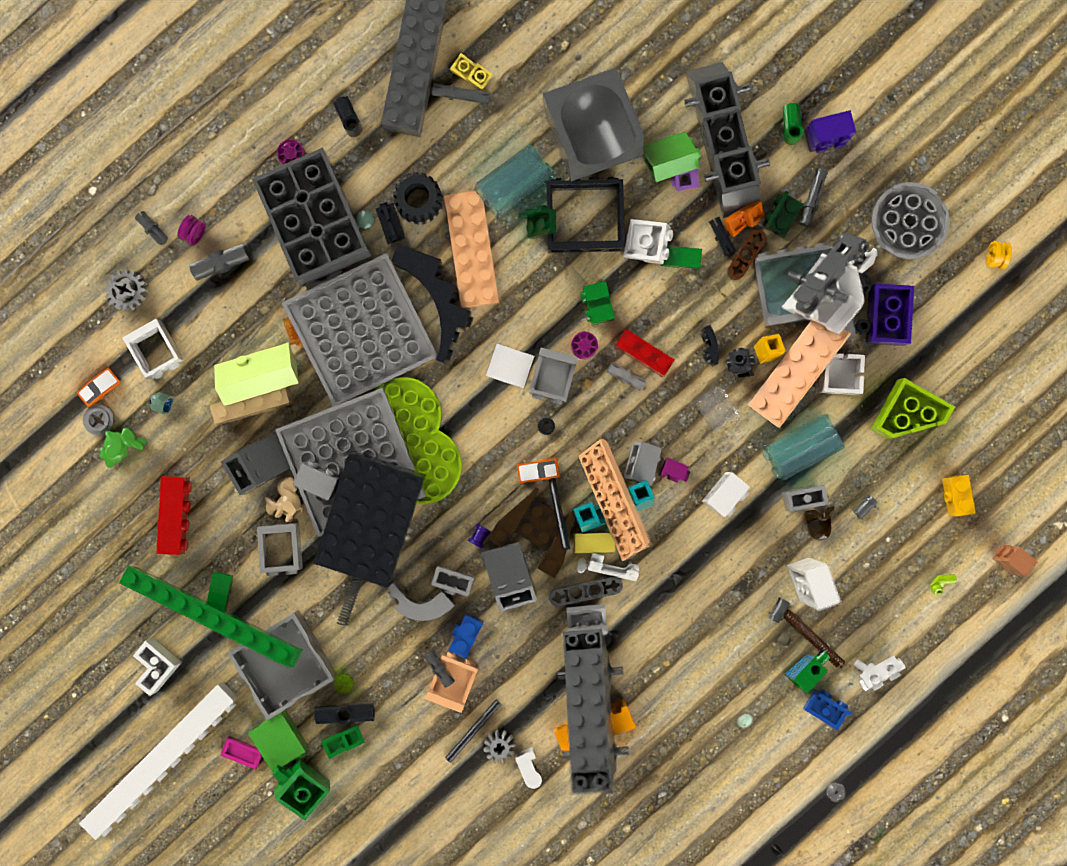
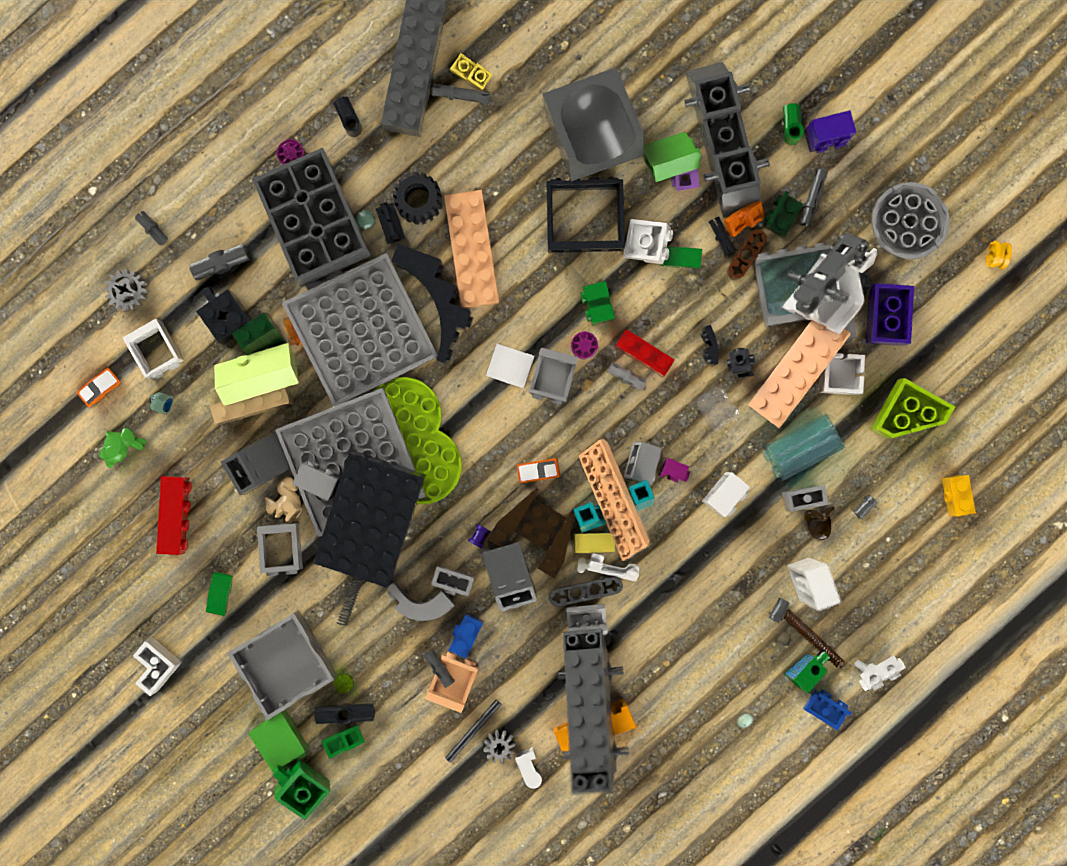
(90, 422): light grey gear -> none
(156, 763): white brick -> none
(191, 230): magenta wheel -> none
(211, 616): green brick -> none
(214, 310): none -> black hinge
(241, 752): dark pink tile -> none
(258, 335): none -> dark green slope
(513, 181): clear light blue brick -> none
(539, 221): dark green bracket -> none
(552, 428): black bush -> none
(559, 514): black bar -> none
(769, 348): yellow brick -> none
(831, 792): clear plate -> none
(865, 324): black pin -> none
(940, 581): lime arm -> none
(1014, 560): nougat piece -> none

